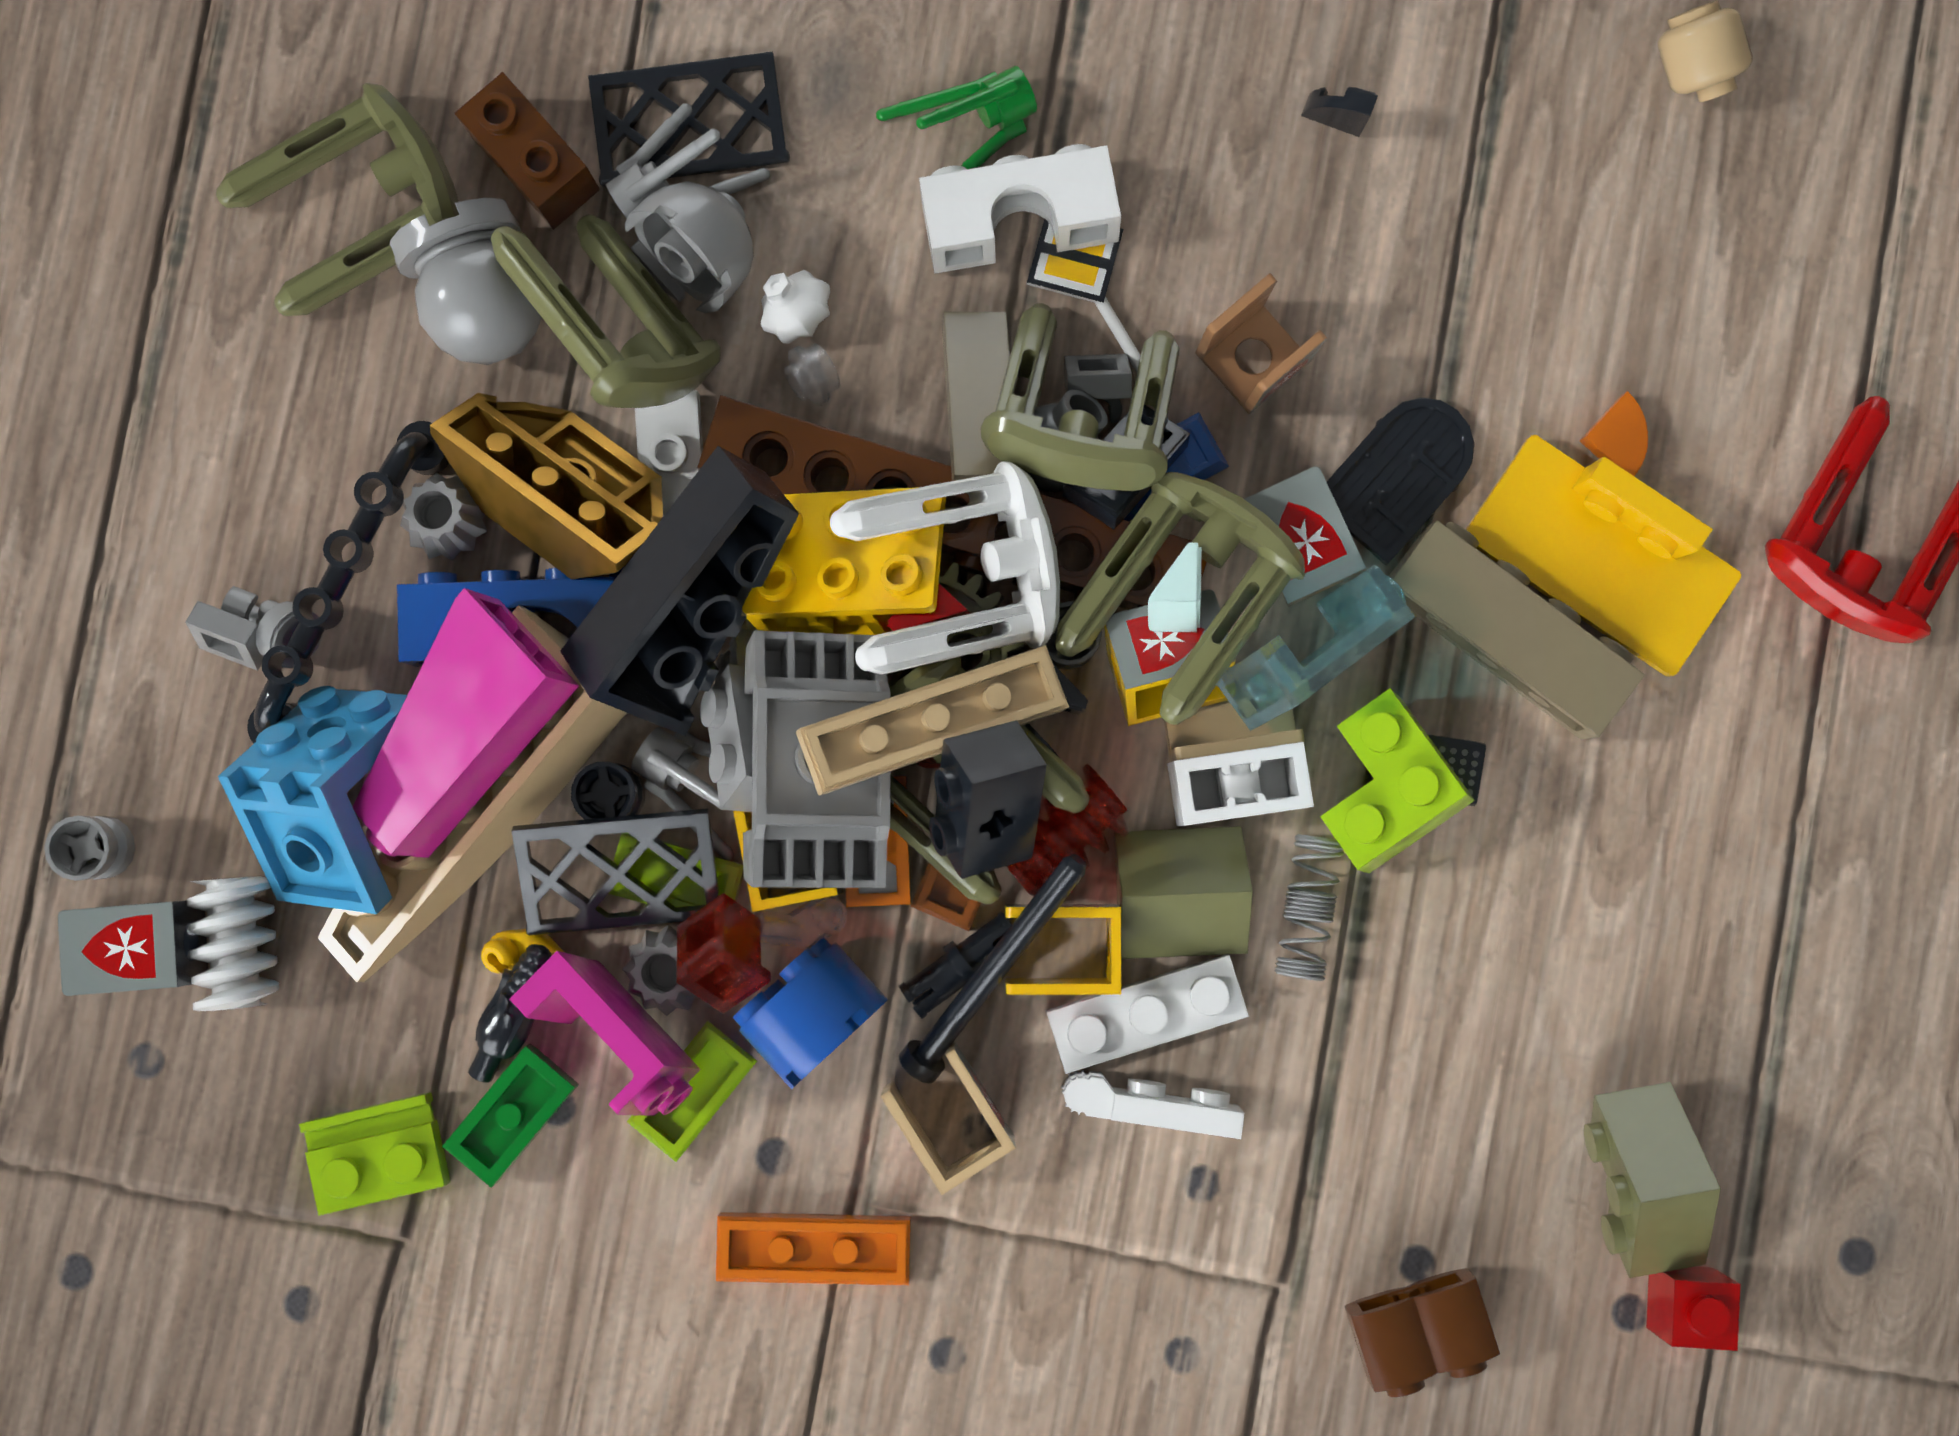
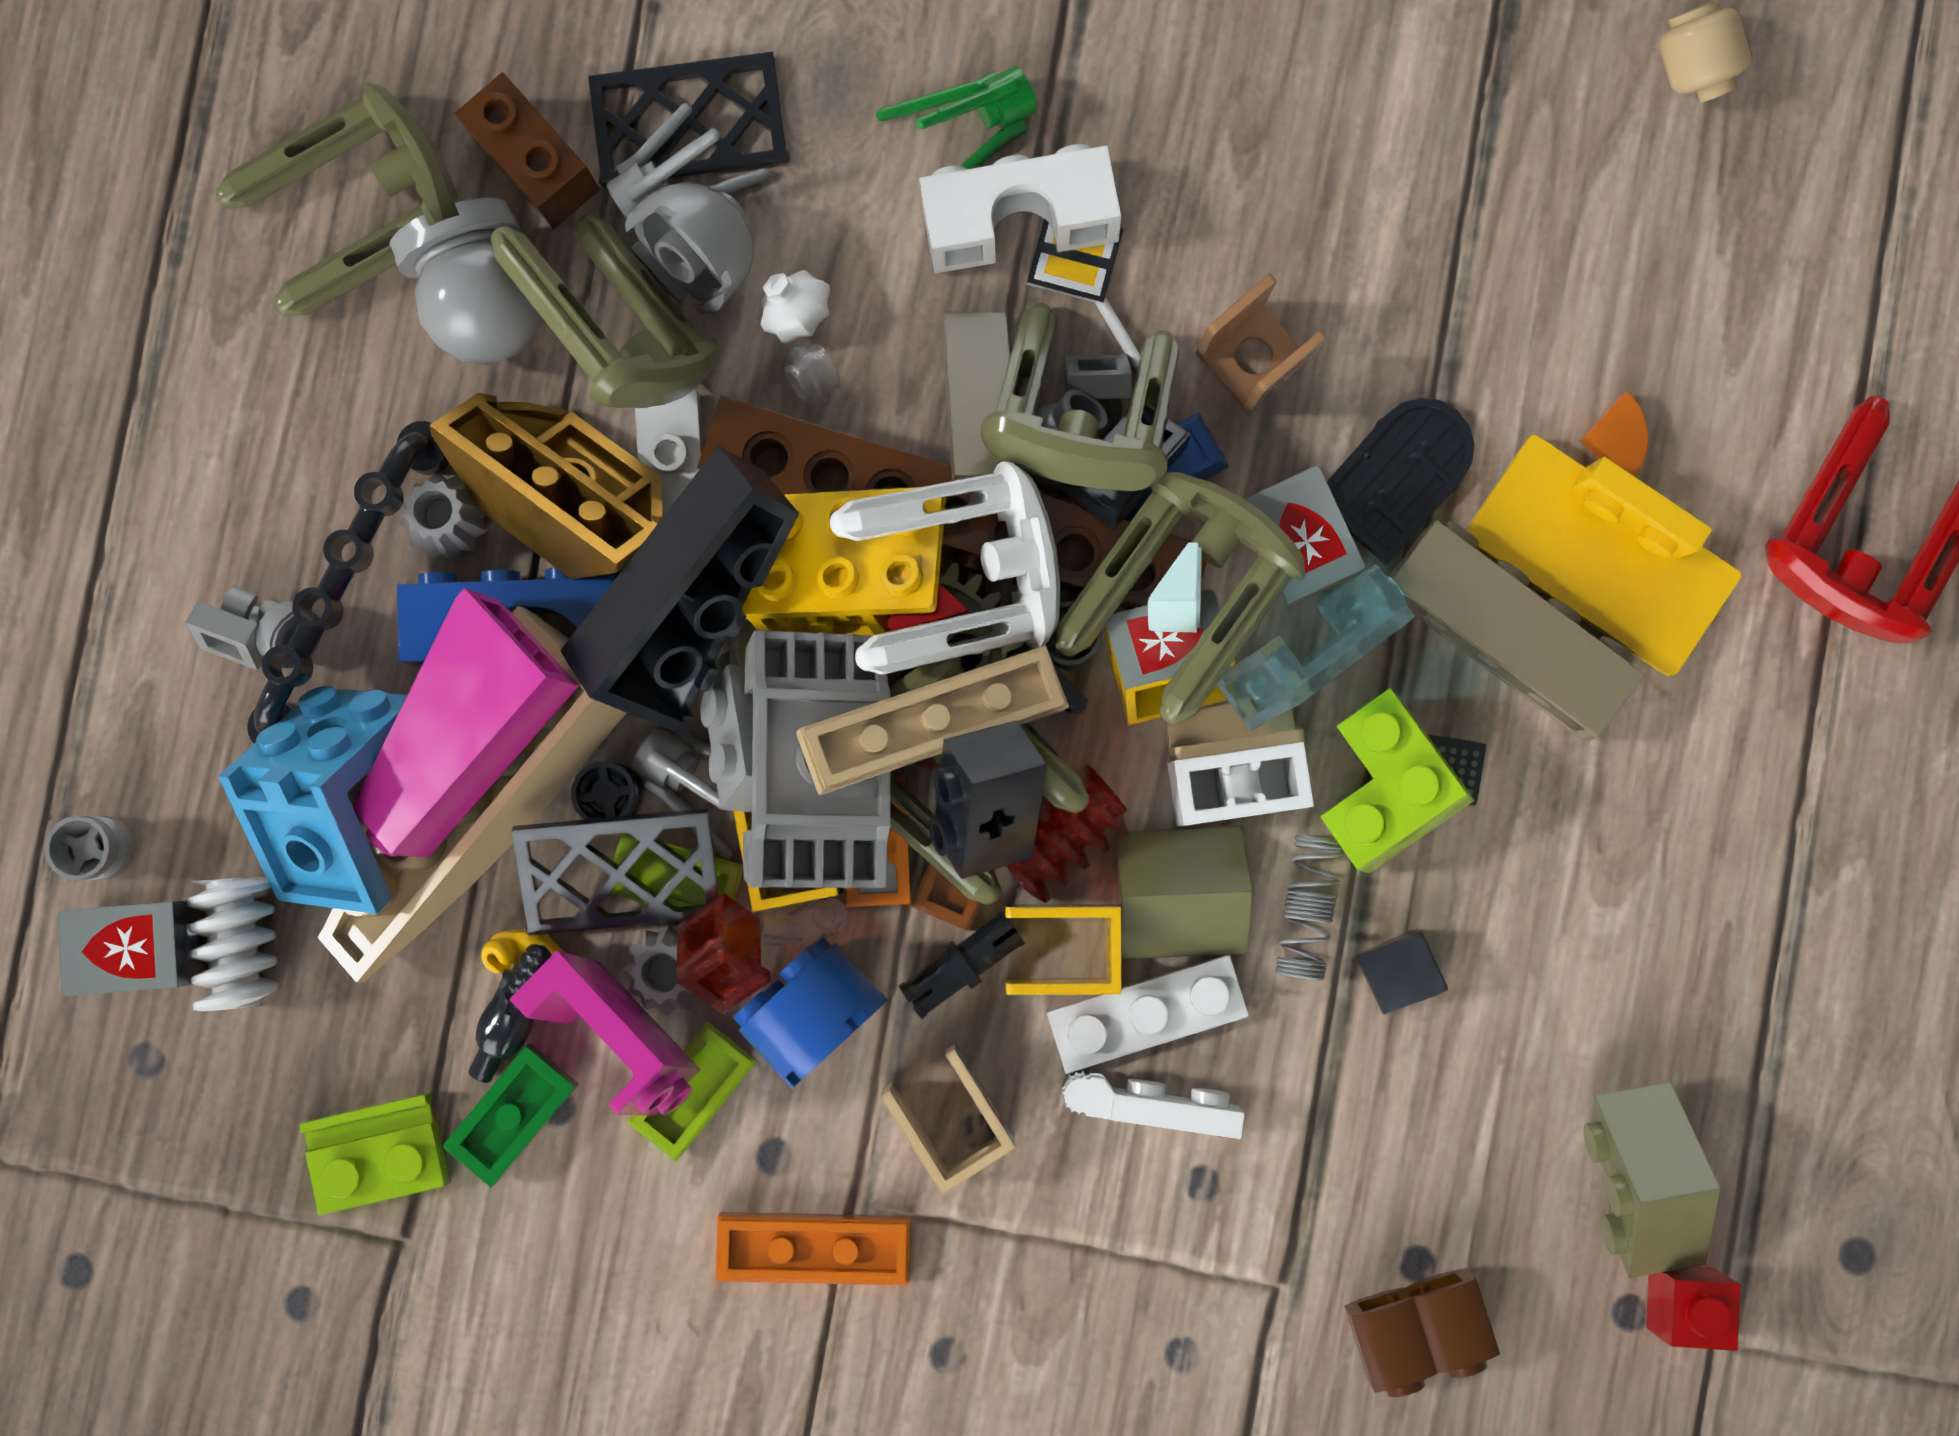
(924, 1057): black bar -> none
(1343, 113): black tile -> none
(1402, 971): none -> black slope

